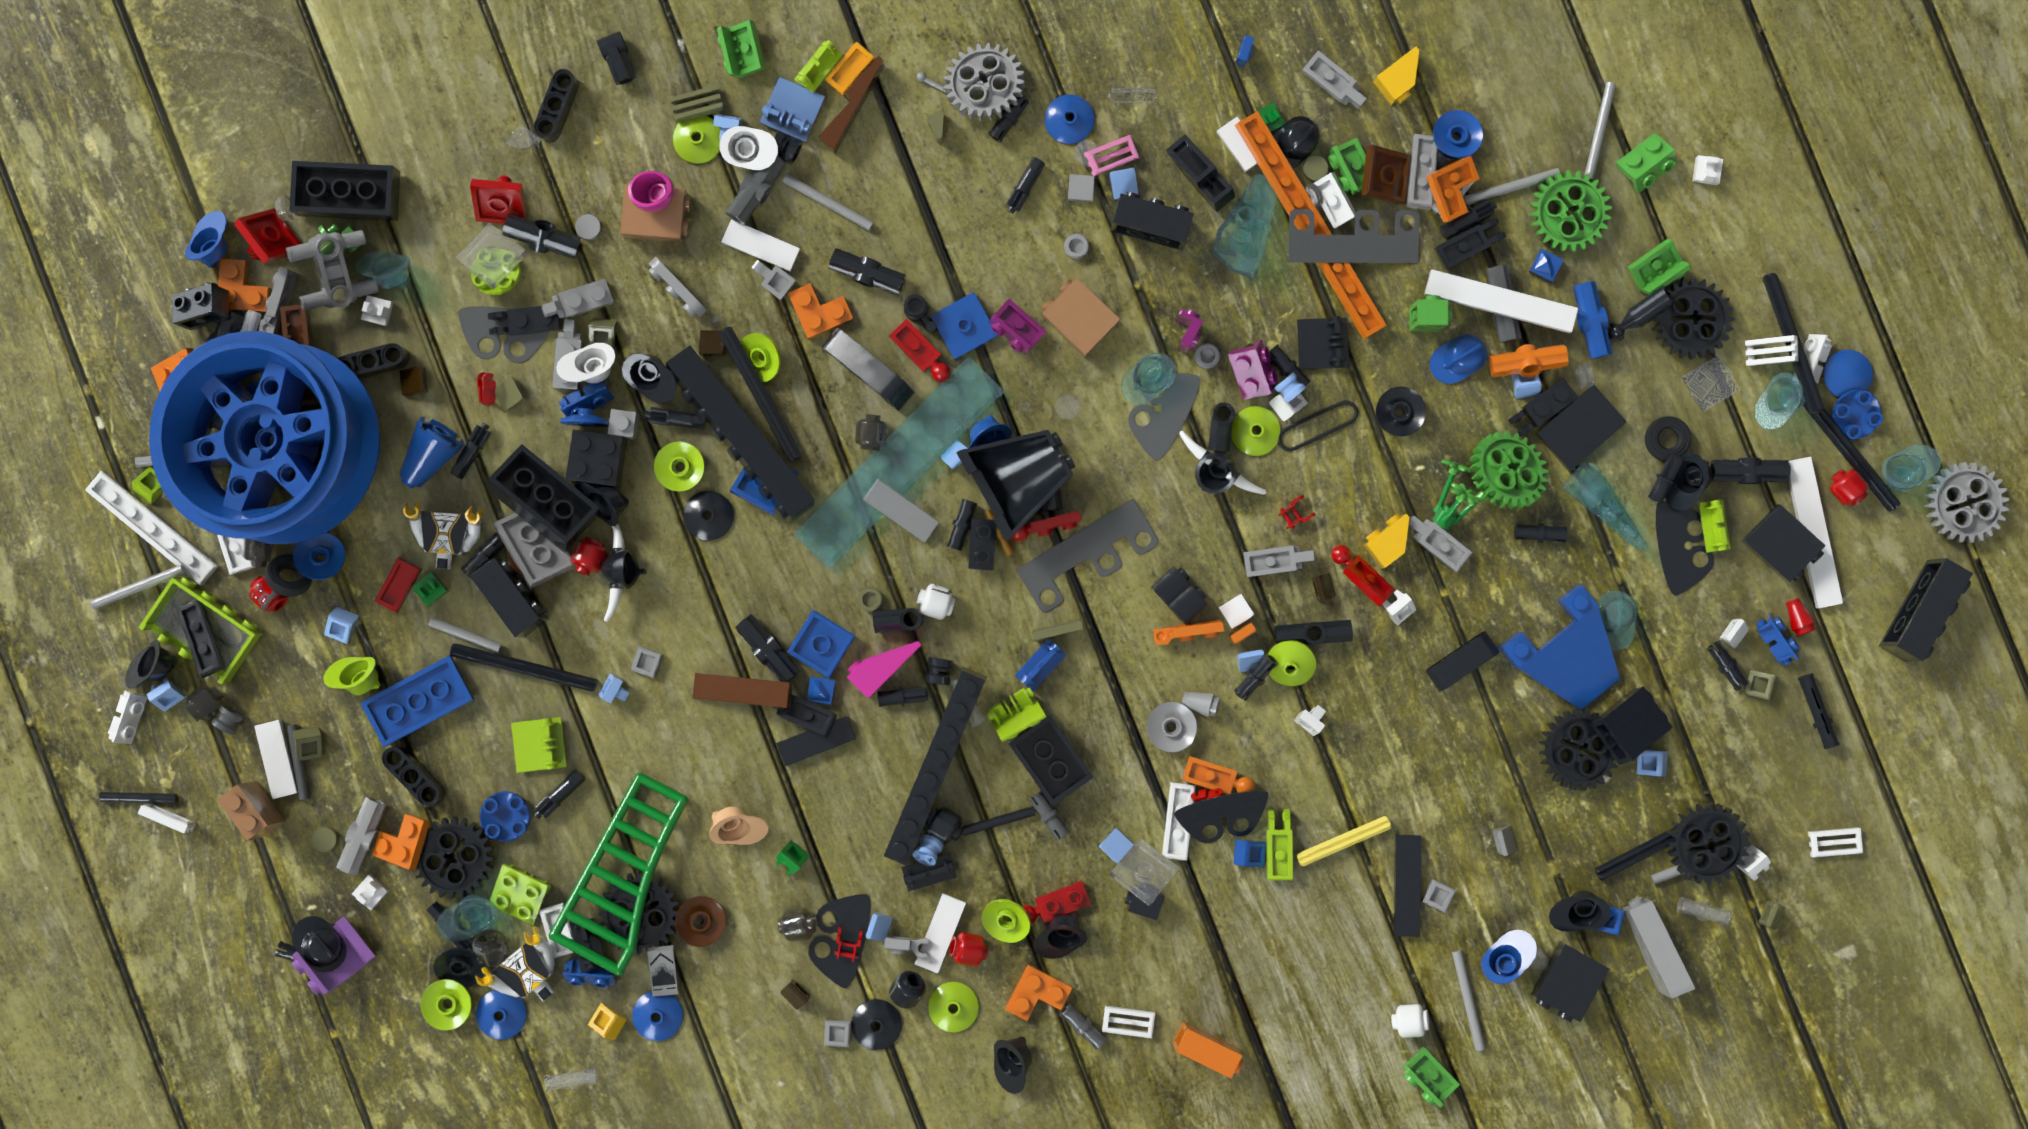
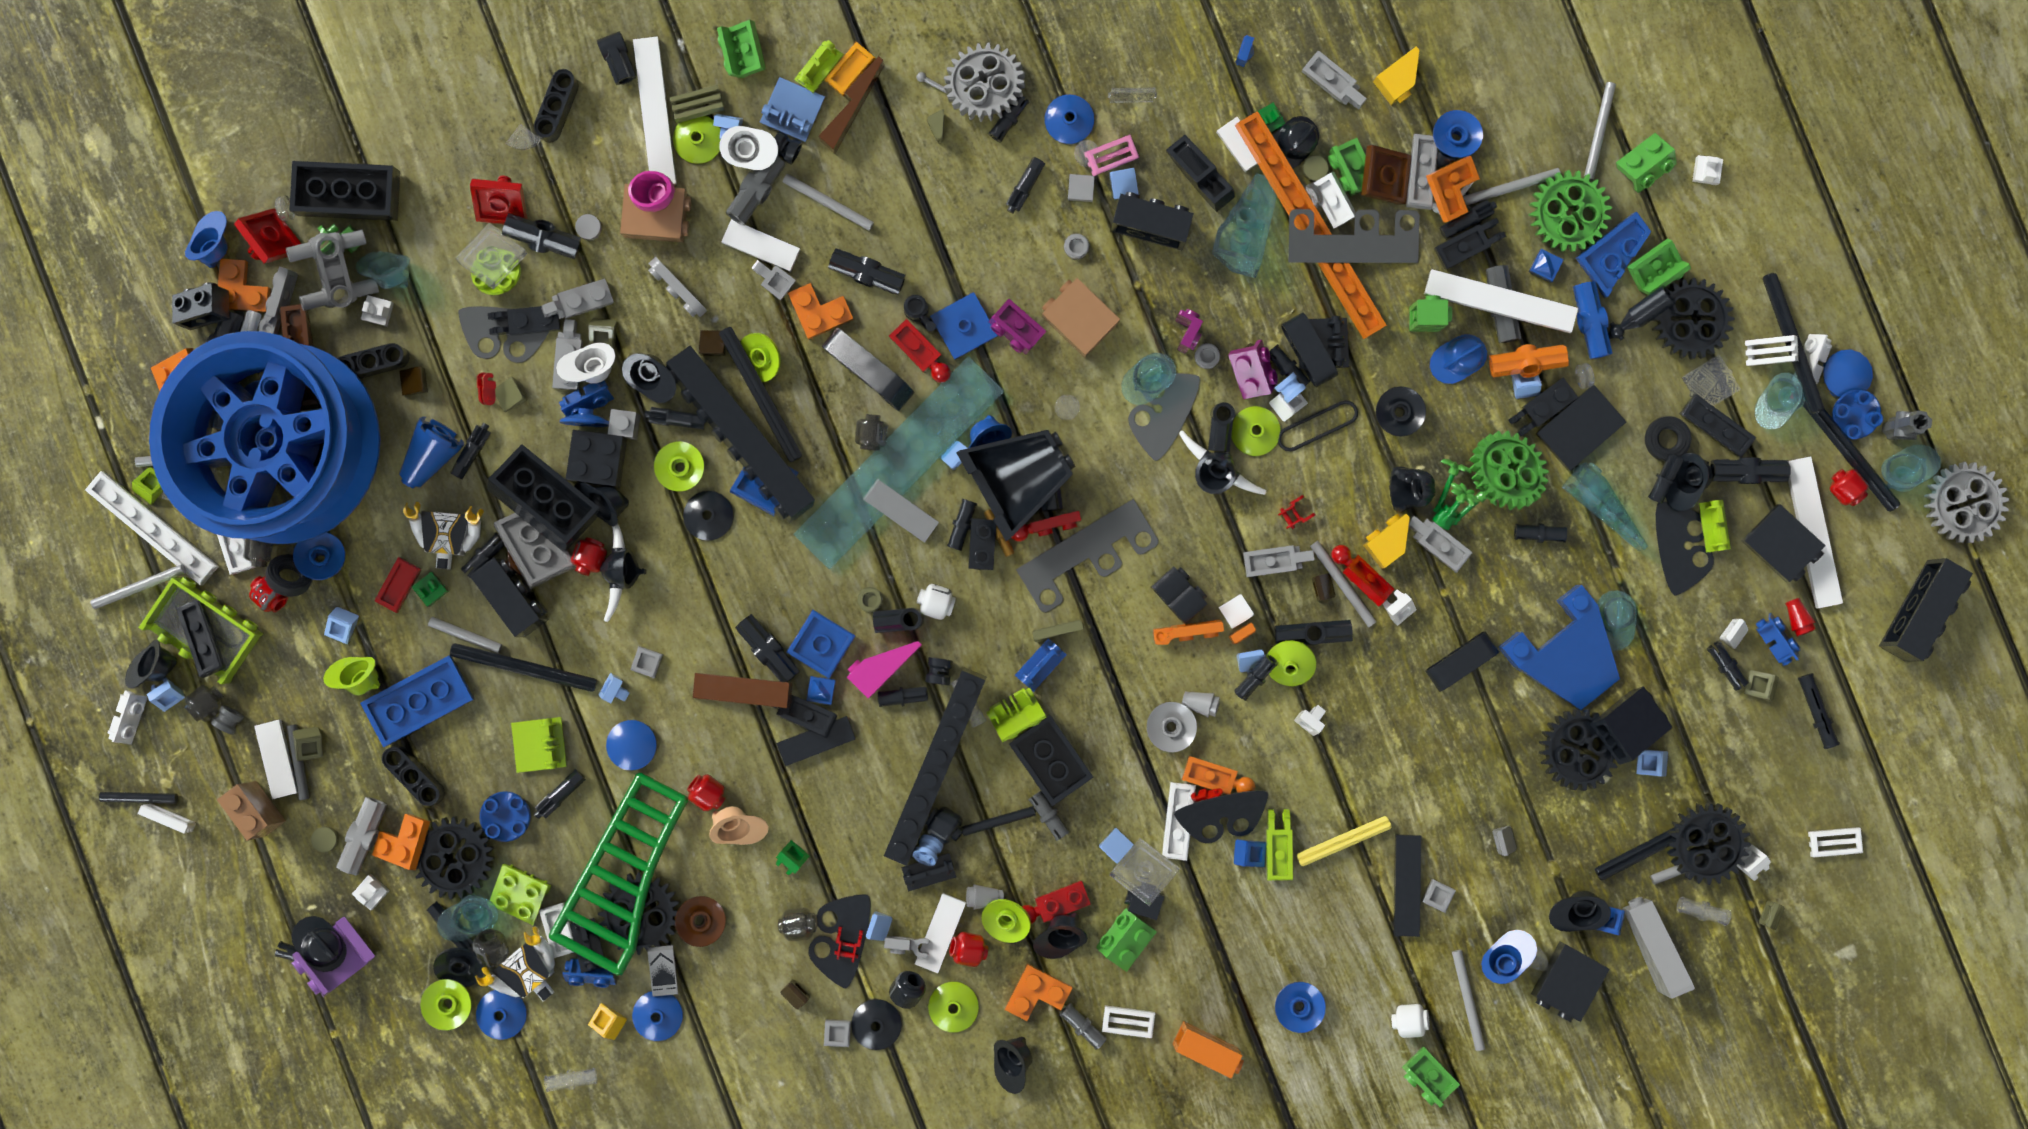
(631, 745): none -> blue dish
(654, 106): none -> white tile
(706, 792): none -> red head
(980, 896): none -> light grey cone
(1125, 939): none -> bright green bracket
(1309, 349): none -> black beam
(1309, 1016): none -> blue dish
(1343, 584): none -> light grey bar
(1410, 488): none -> black hair
(1611, 254): none -> blue wing
(1717, 425): none -> black tile
(1906, 425): none -> dark grey piece

